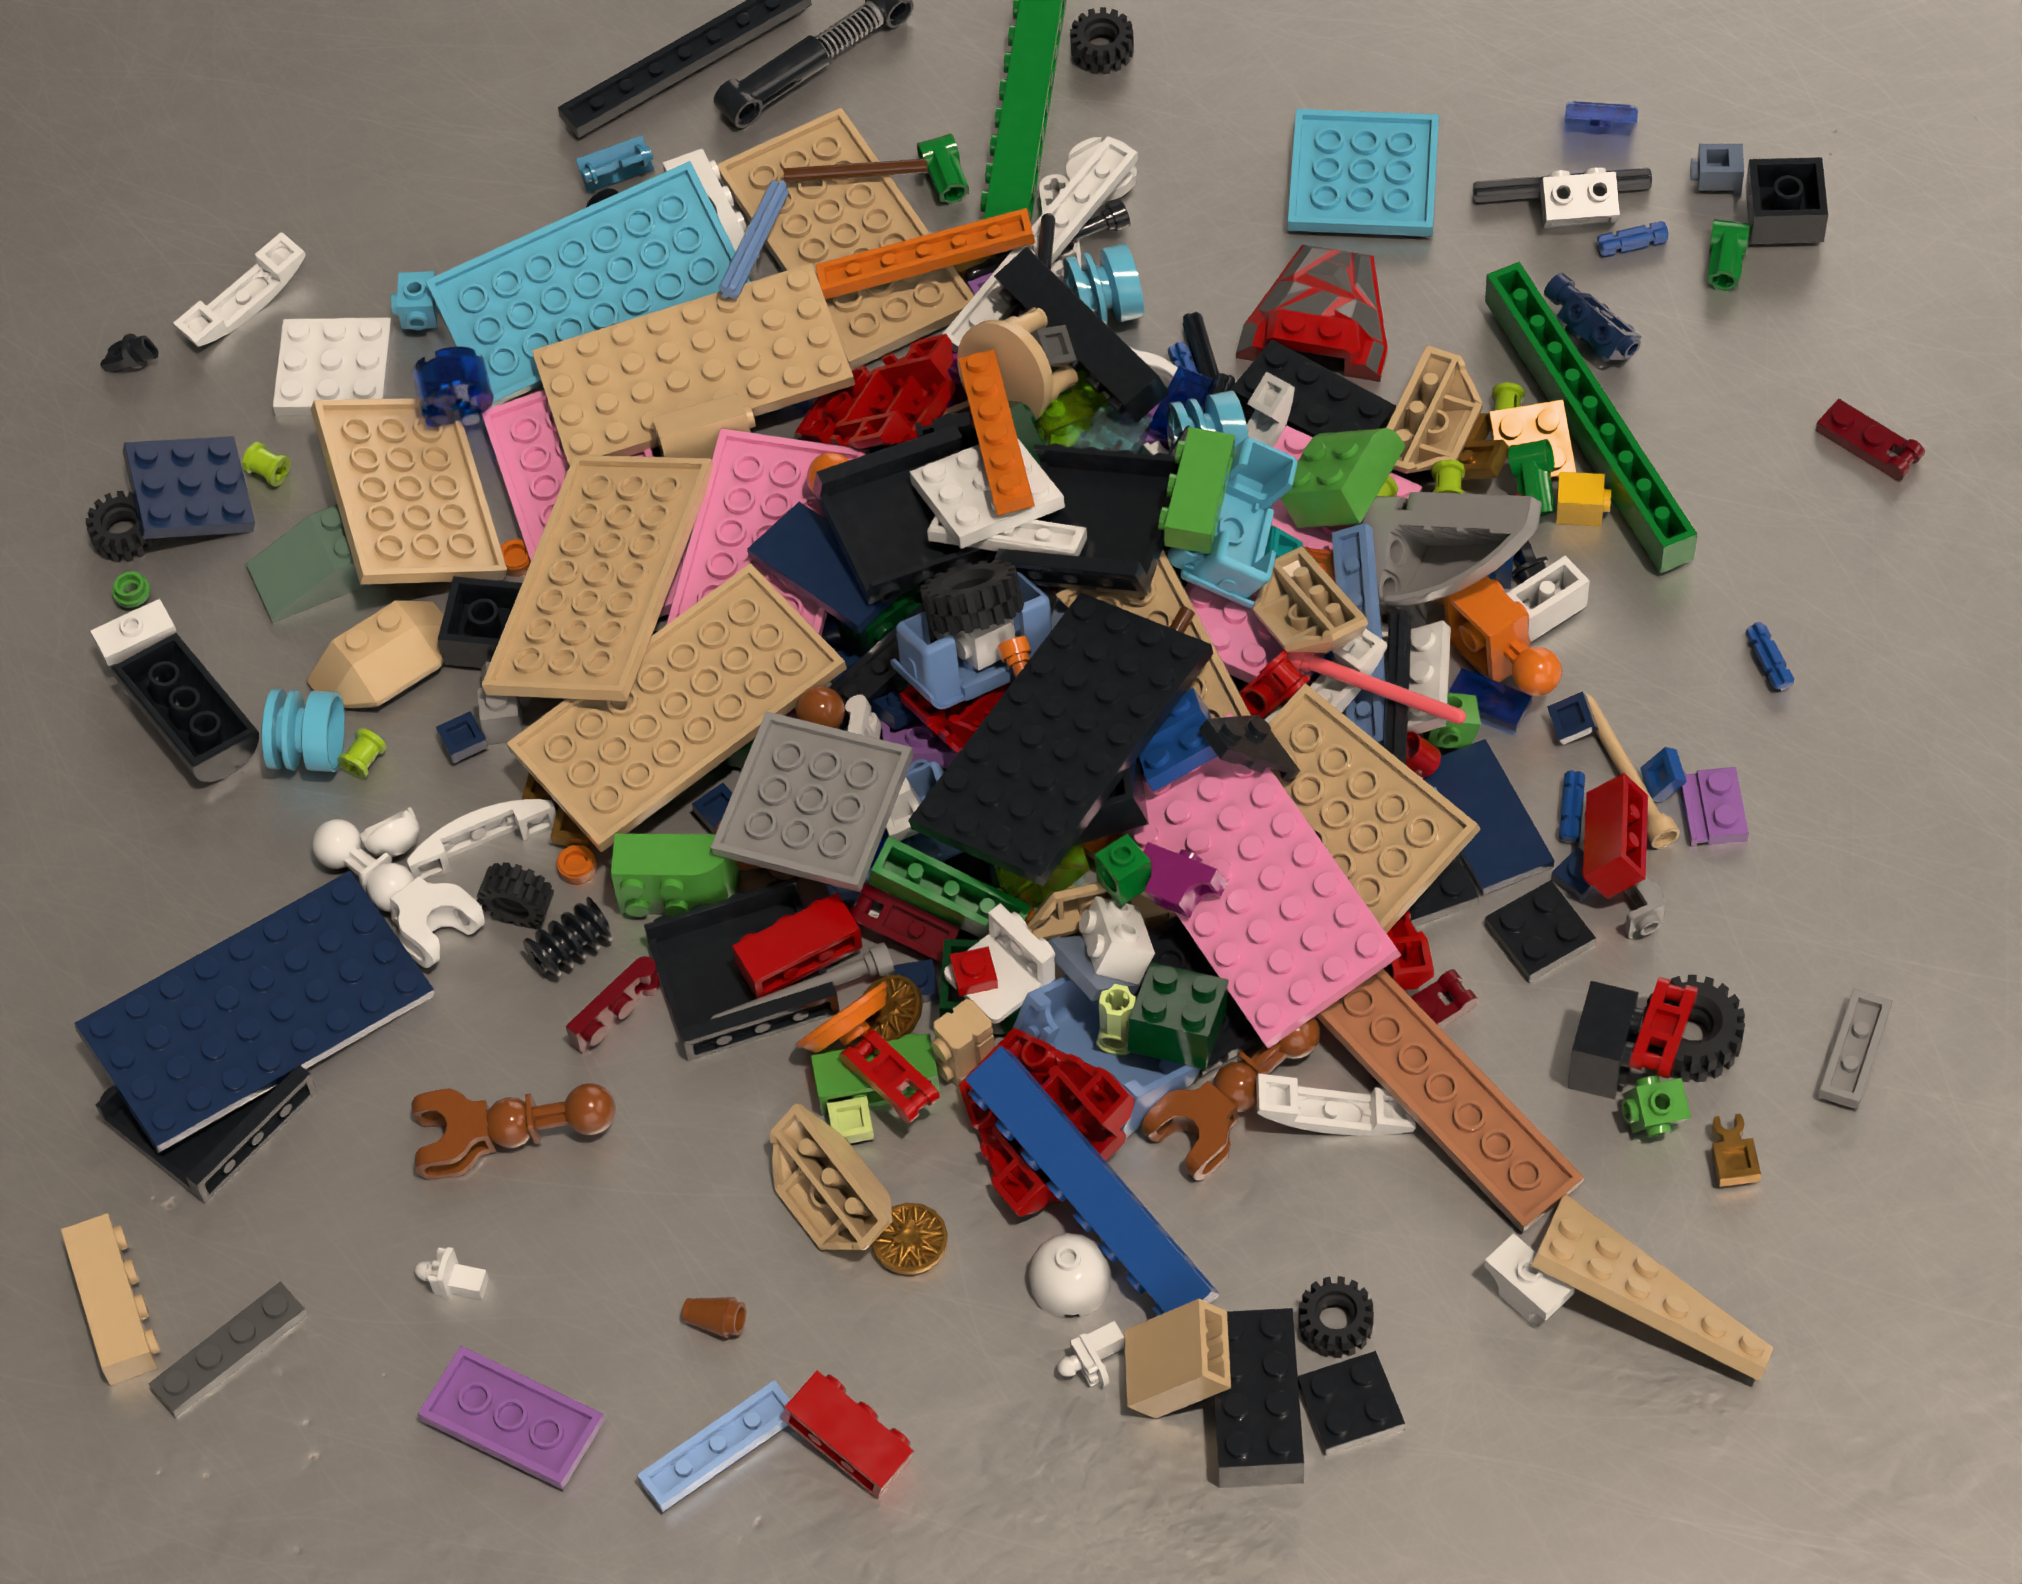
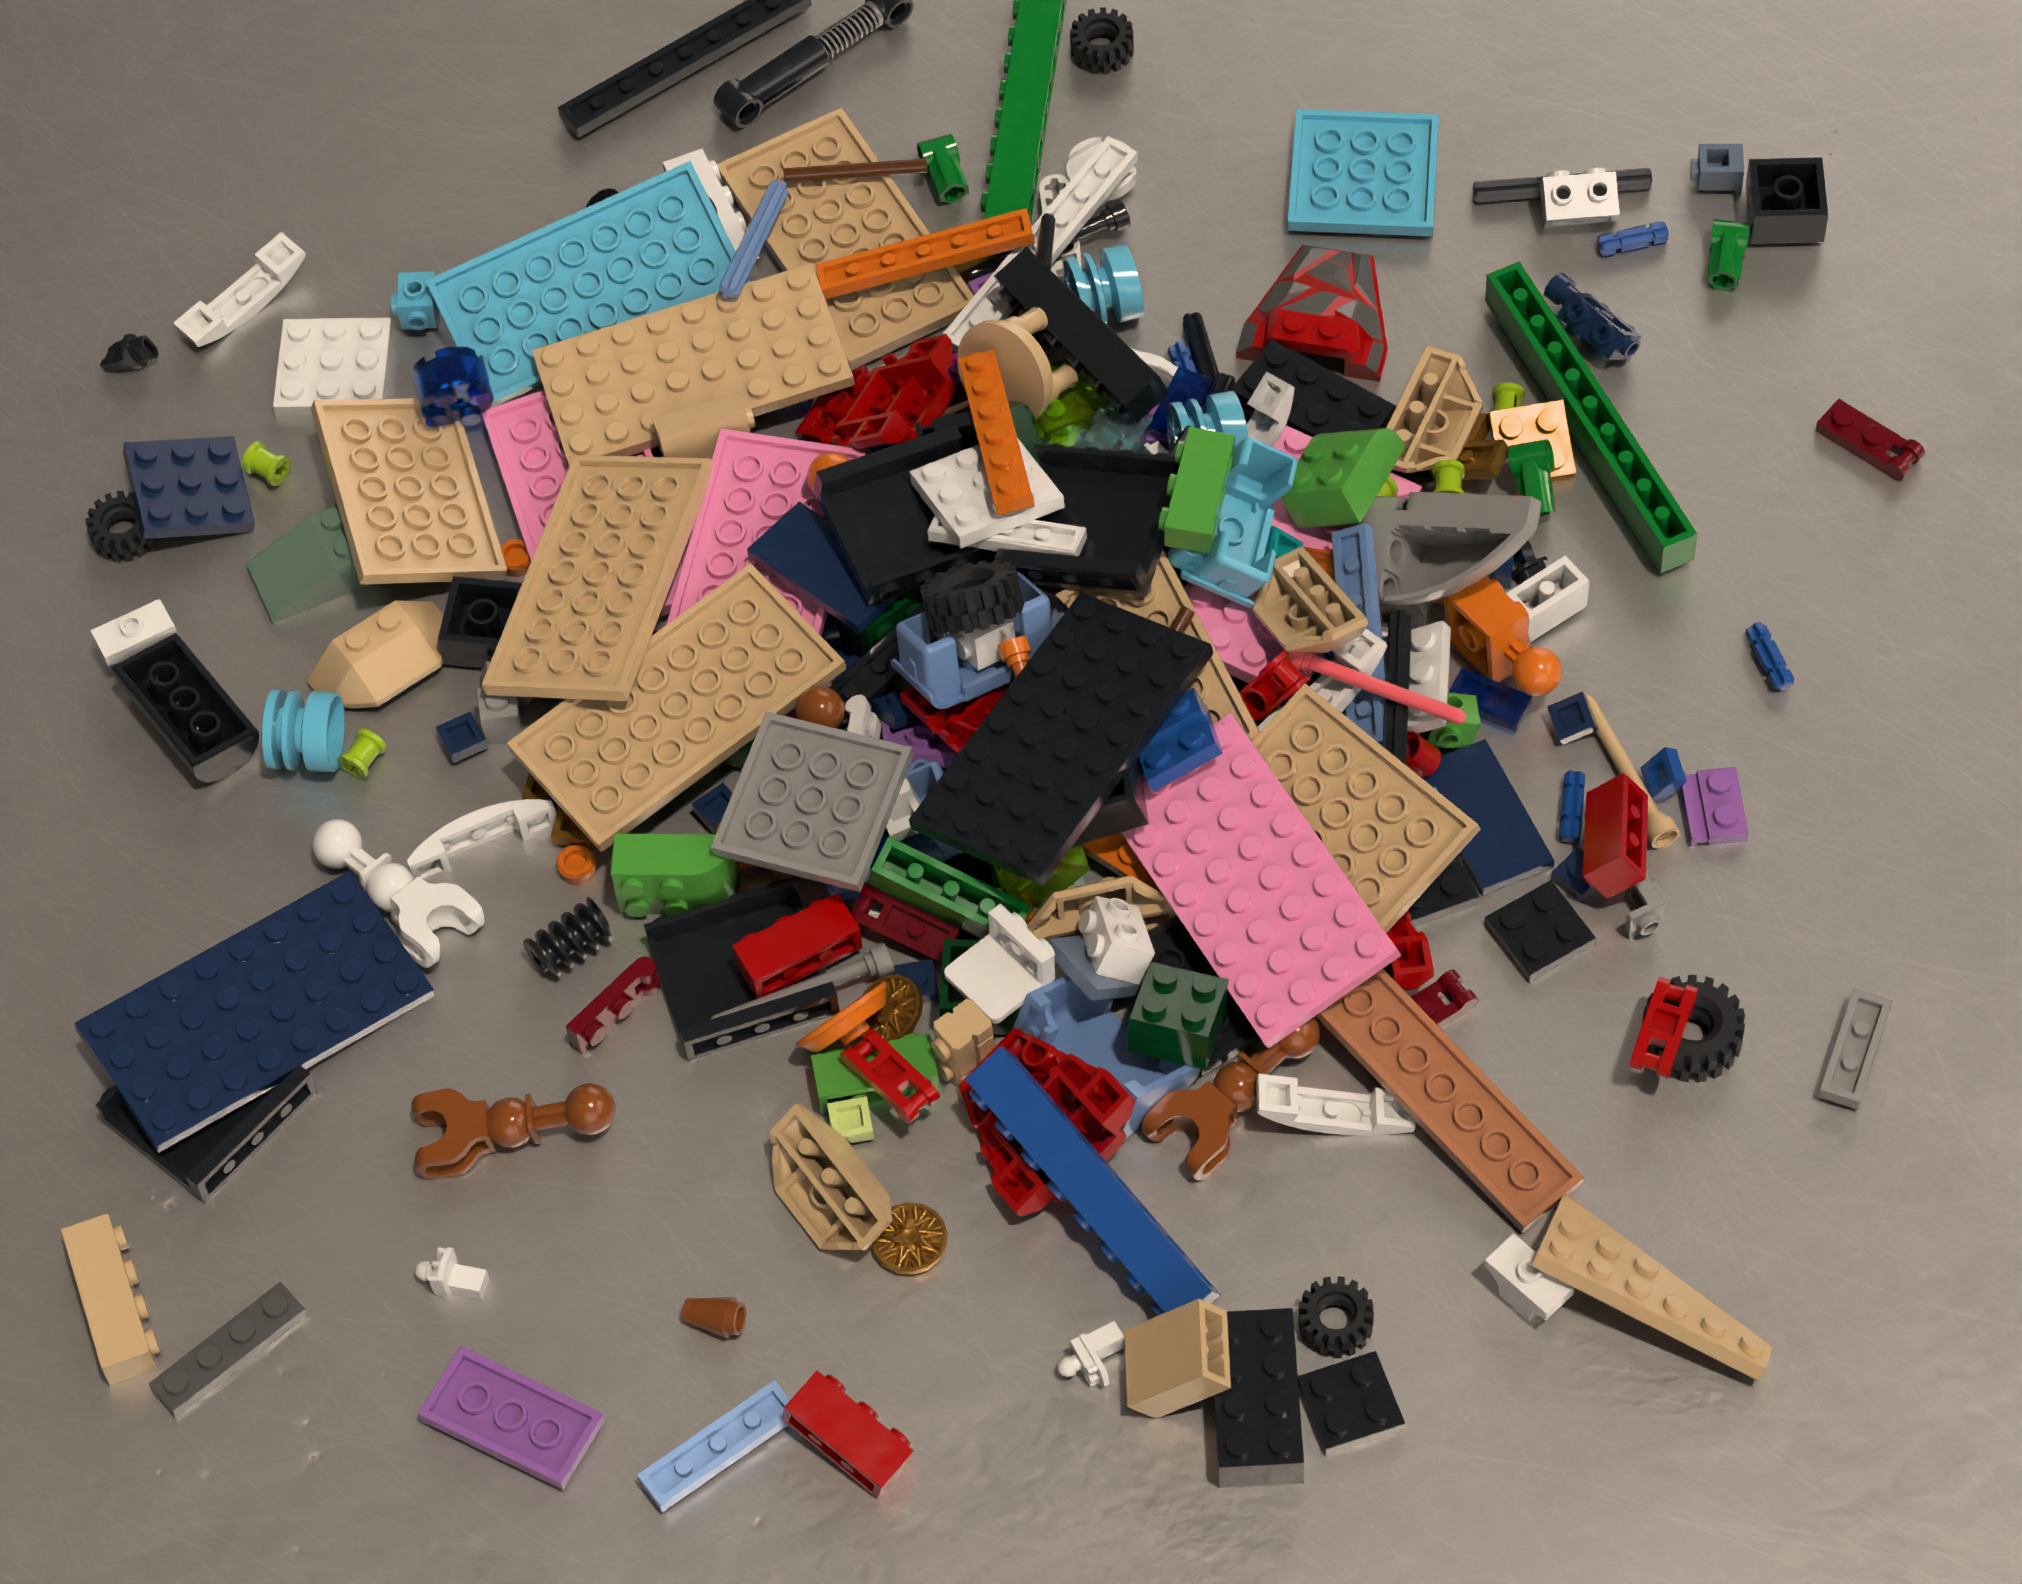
(127, 582): bright green plate -> none
(392, 835): white hair -> none
(515, 894): black tyre -> none
(615, 163): dark azure hinge -> none
(973, 971): red plate -> none
(1056, 345): dark grey plate -> none
(1069, 1275): white cylinder -> none
(1114, 1015): yellowish green piece -> none
(1123, 869): green brick -> none
(1181, 879): magenta brick -> none
(1249, 743): black wing -> none
(1582, 499): yellow brick -> none
(1601, 113): clear blue plate -> none
(1605, 1040): black brick -> none
(1655, 1105): bright green brick -> none
(1734, 1157): pearl gold plate -> none

